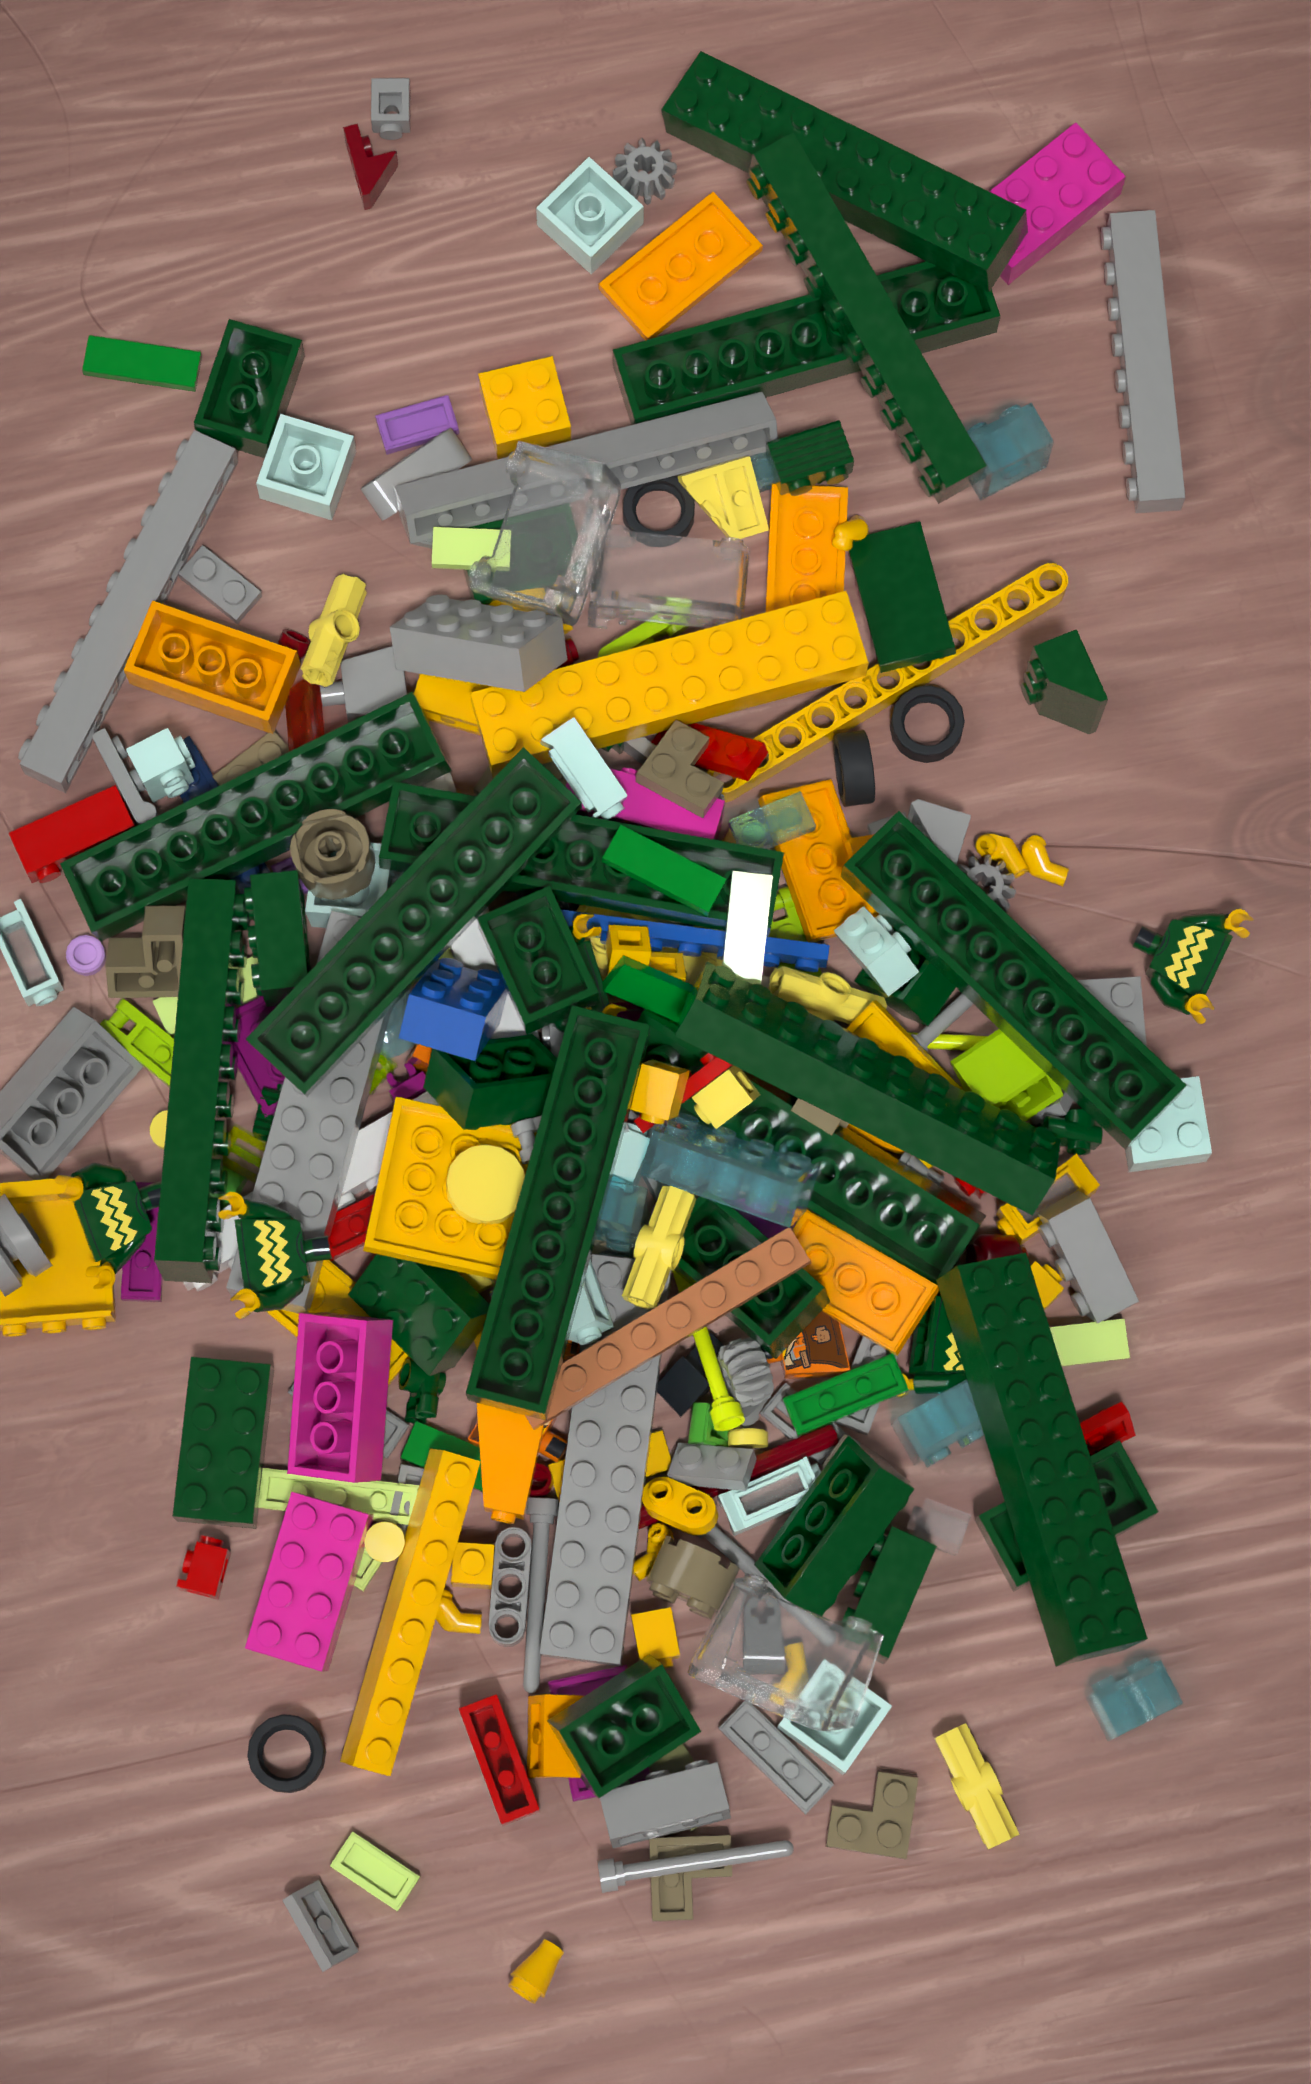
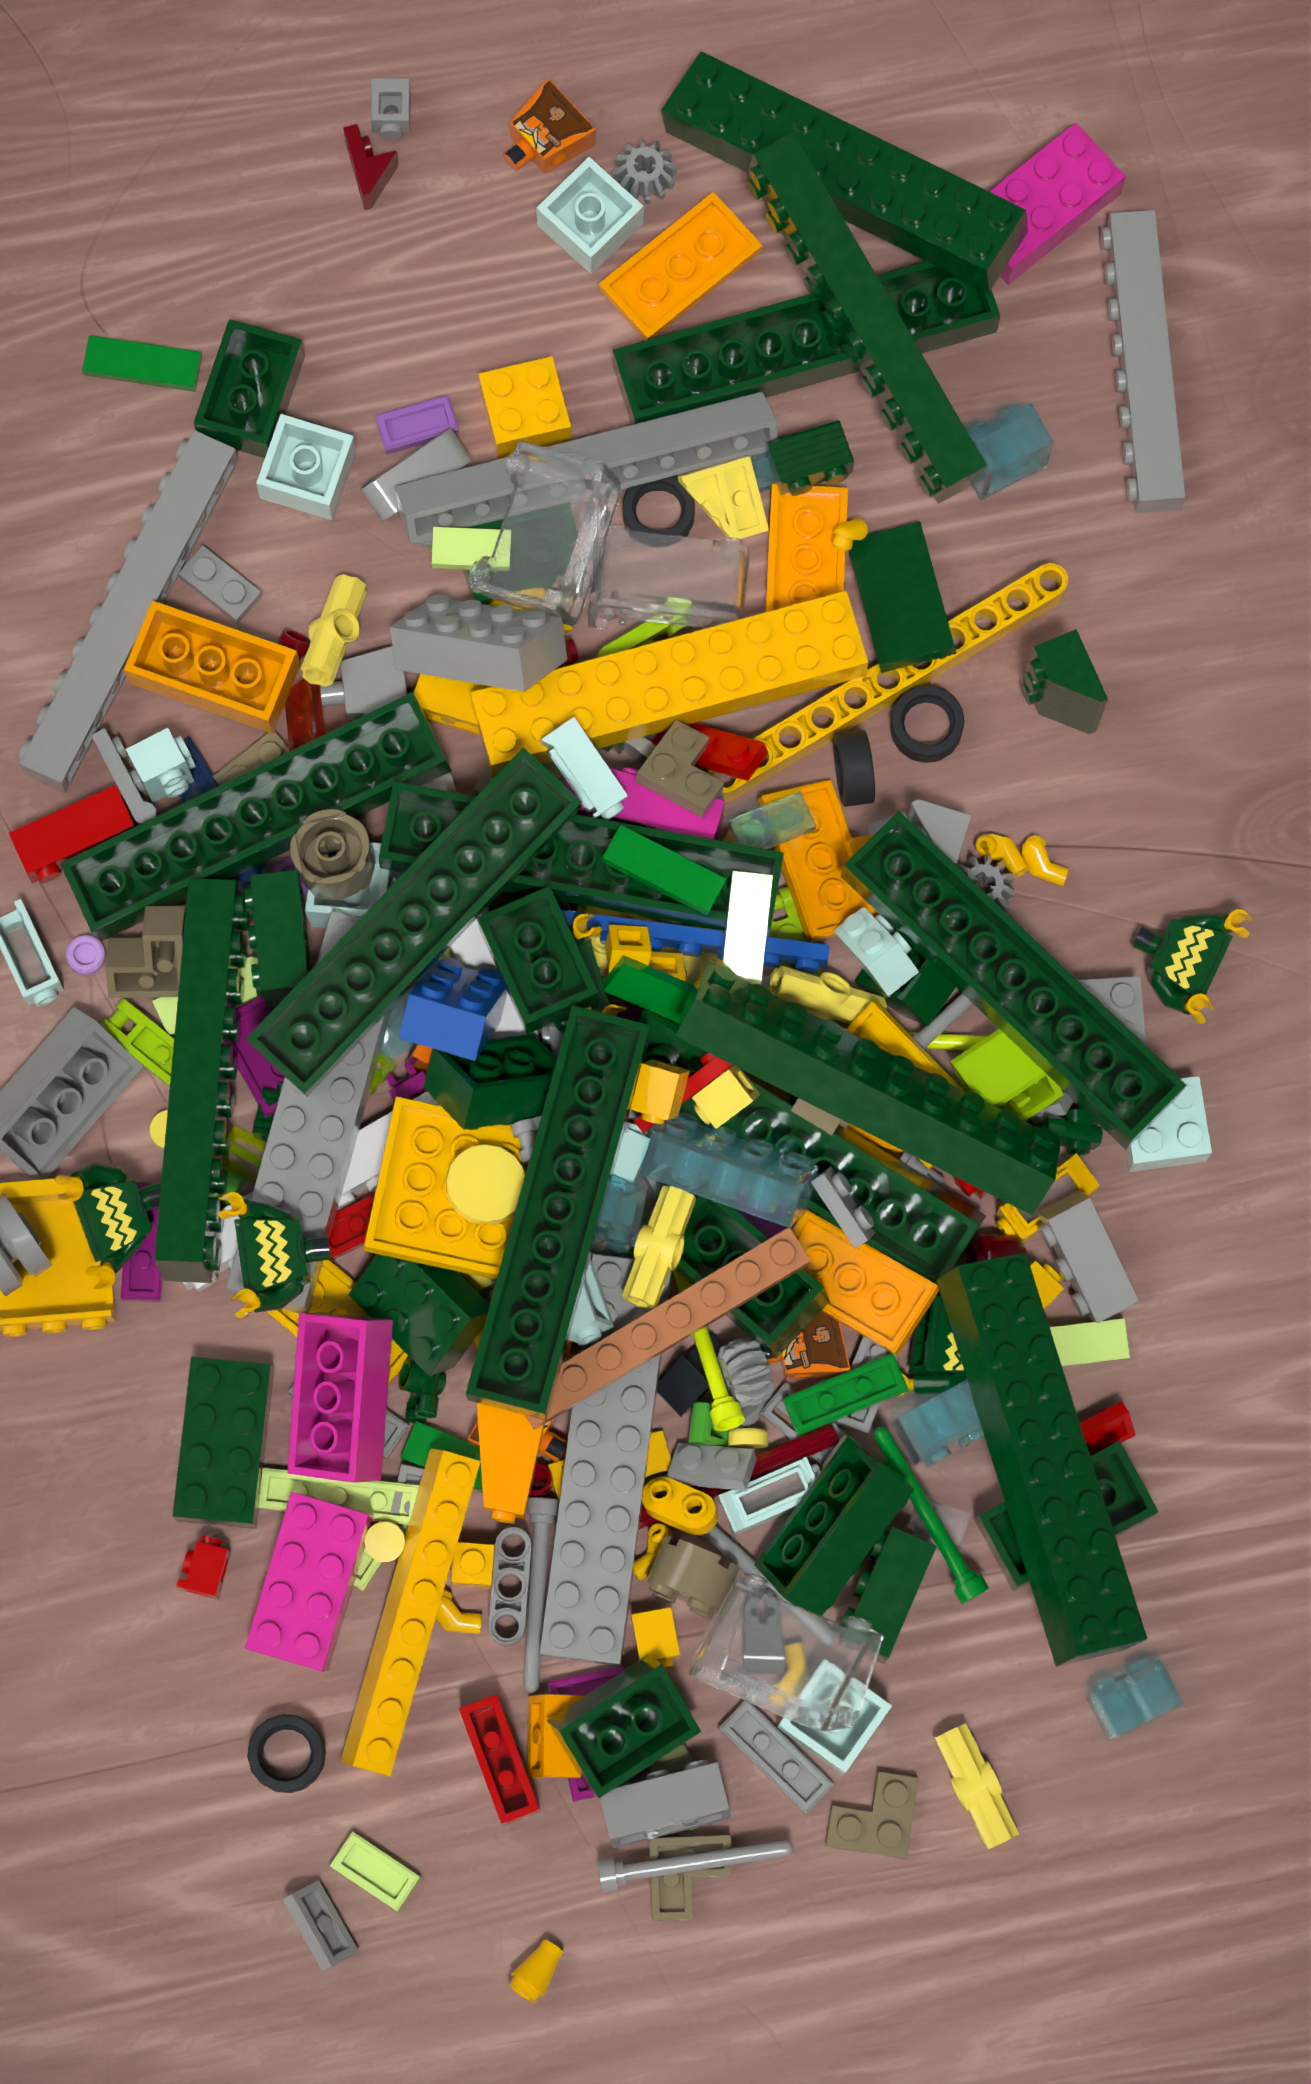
(548, 131): none -> torso
(835, 1193): none -> light grey plate
(967, 1582): none -> green piece

